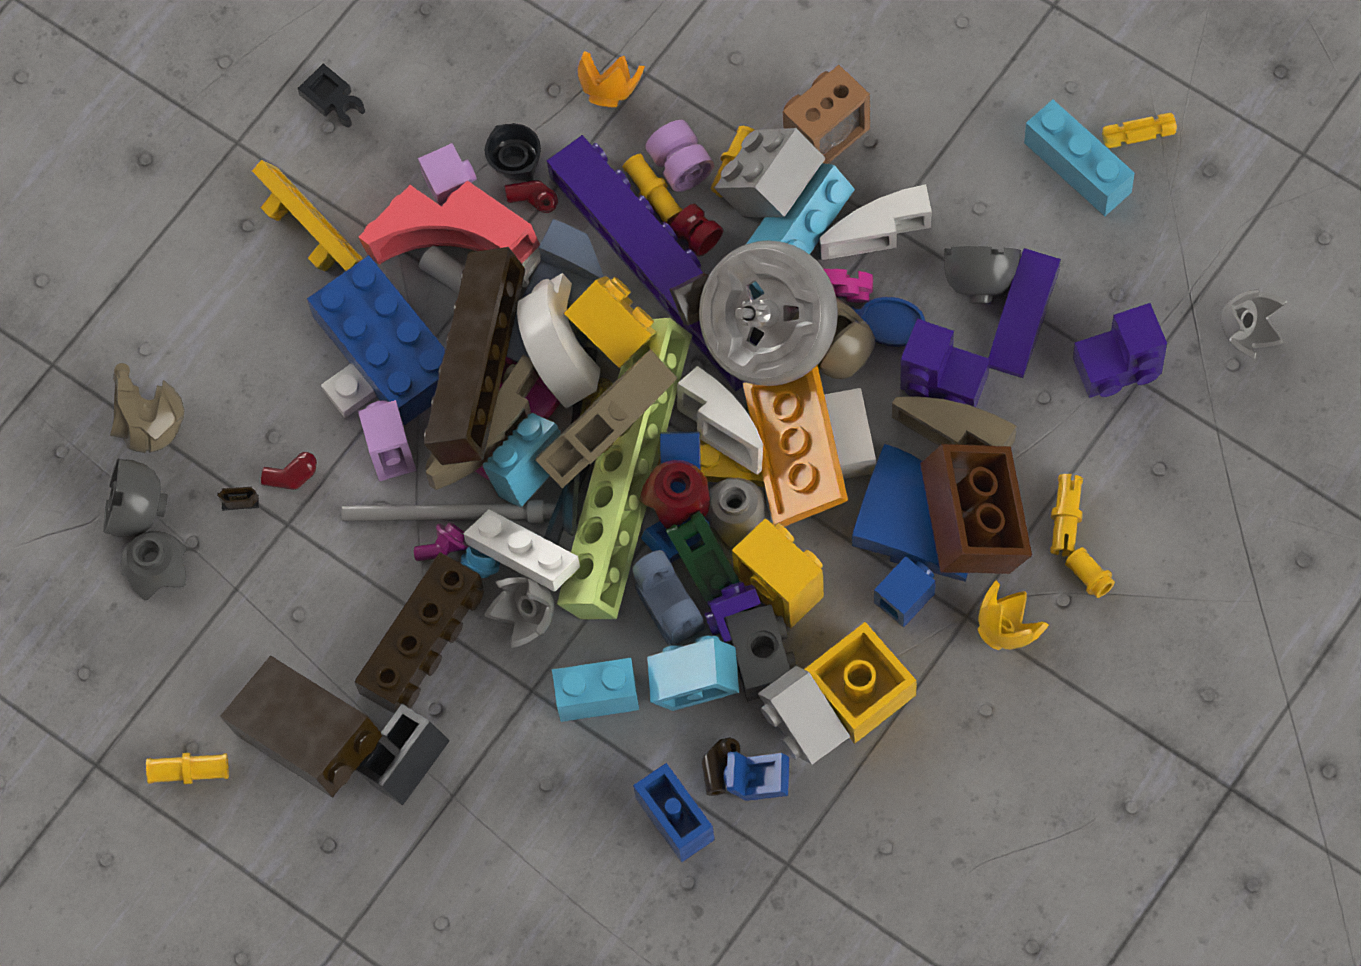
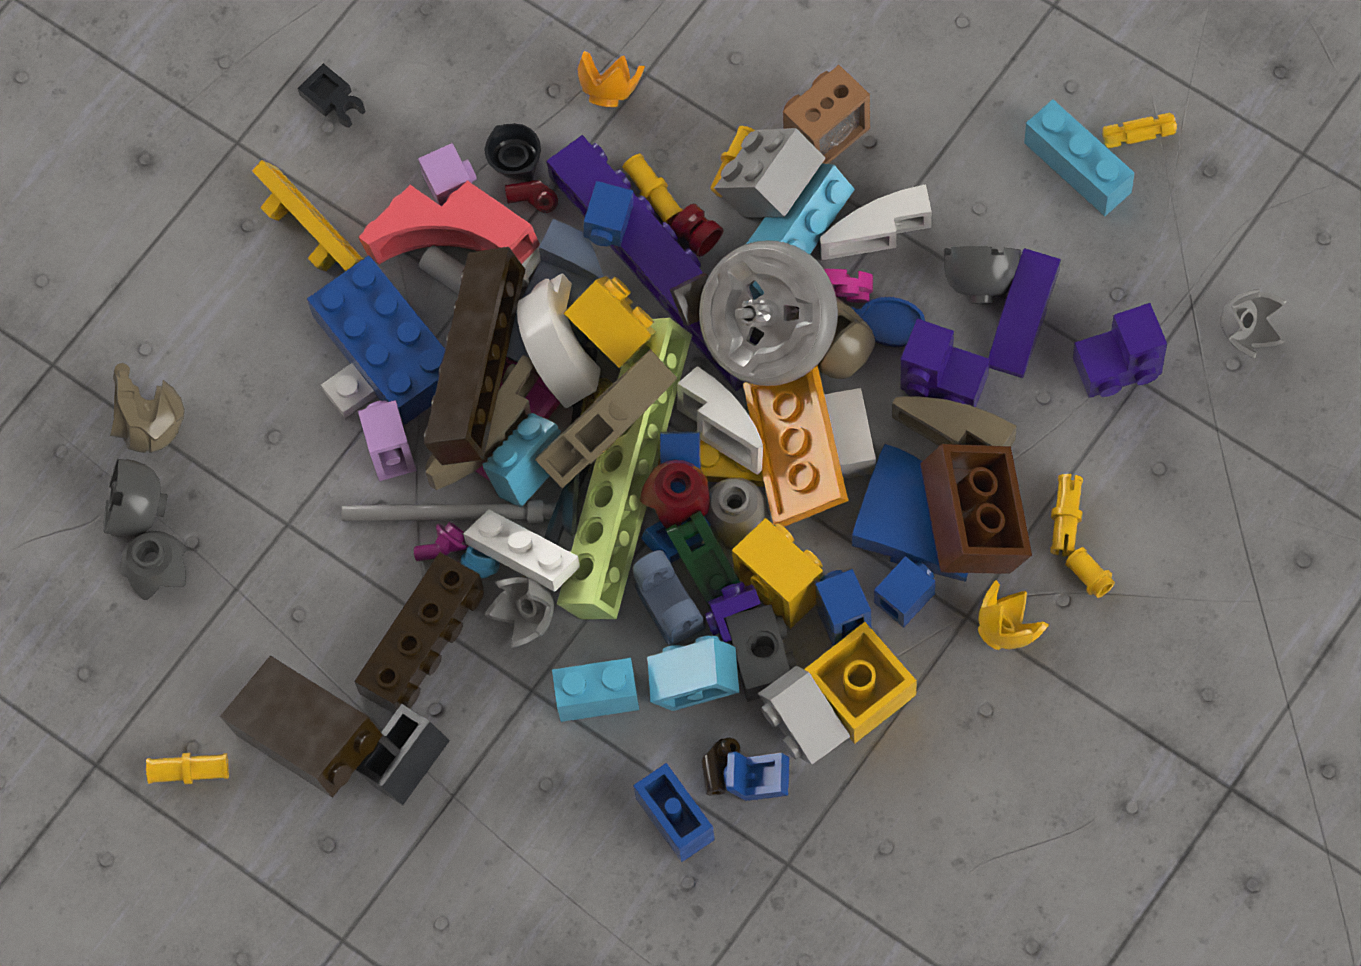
(238, 498): dark brown piece -> none
(293, 475): dark red arm -> none
(608, 214): none -> blue brick
(677, 150): lavender wheel -> none
(841, 604): none -> blue brick

